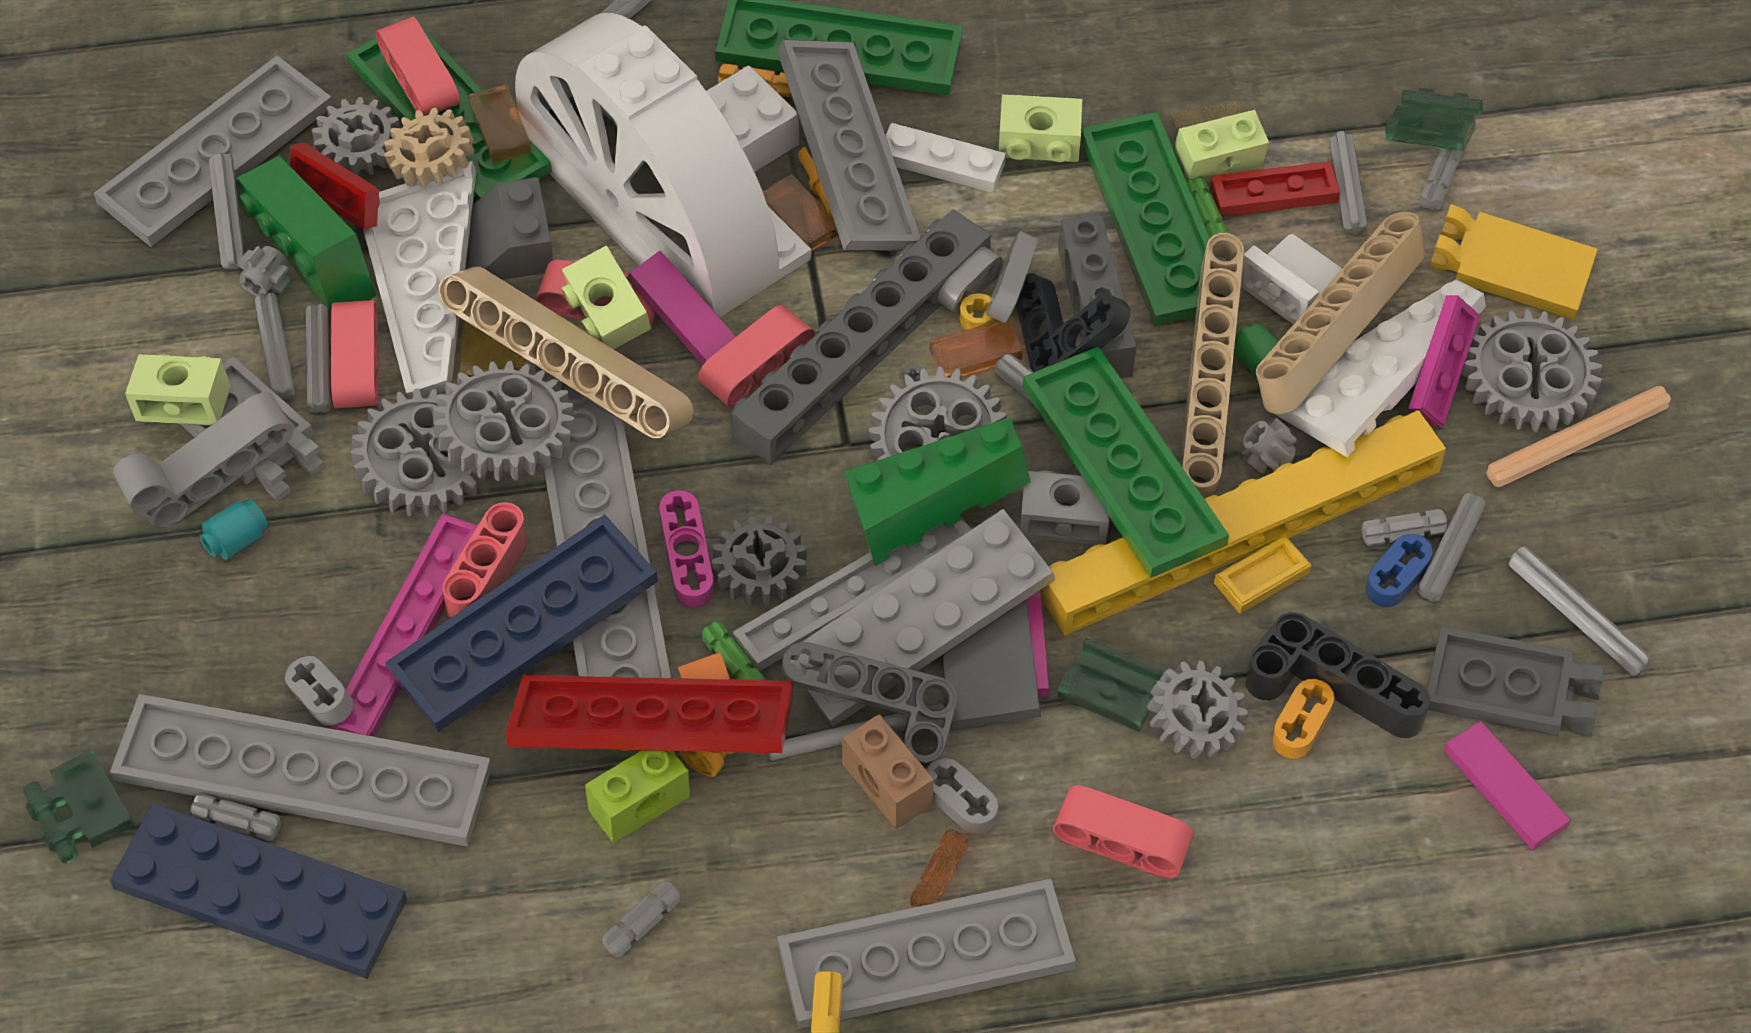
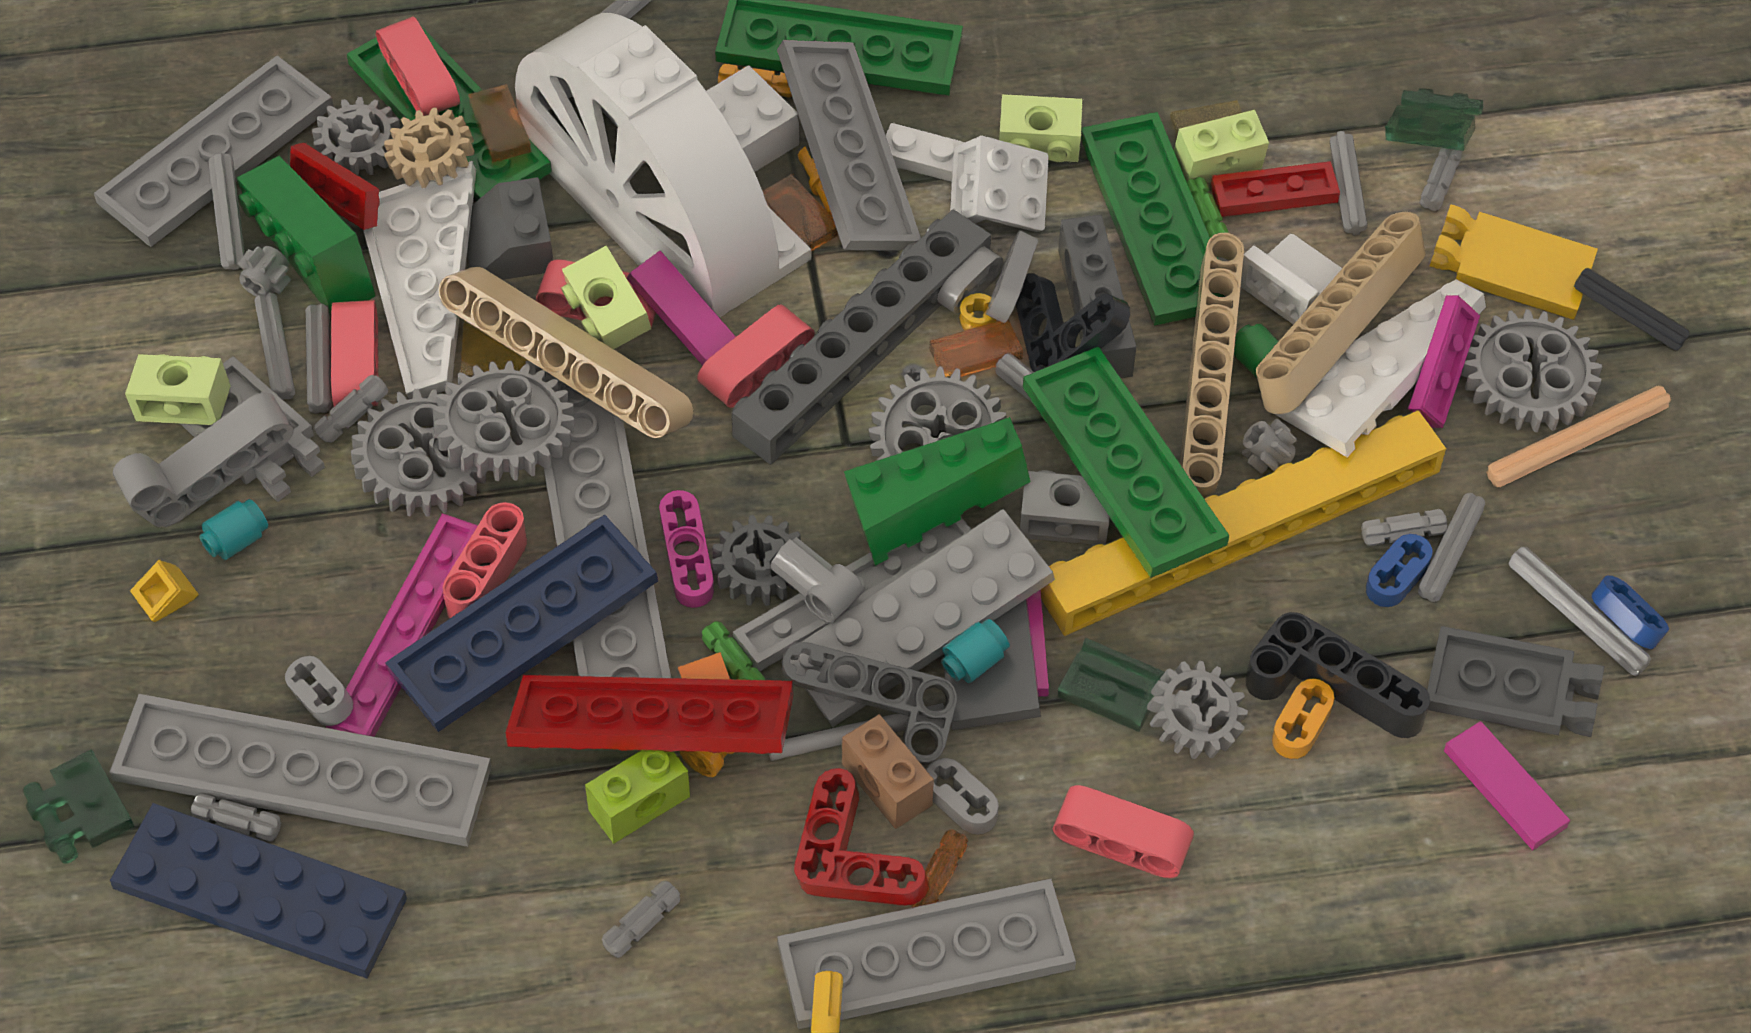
(163, 590): none -> yellow slope
(351, 408): none -> light grey axle
(825, 587): none -> light grey piece
(841, 863): none -> red beam
(974, 651): none -> teal brick
(1000, 183): none -> white bracket
(1262, 574): yellow tile -> none
(1630, 612): none -> blue beam
(1631, 309): none -> black axle

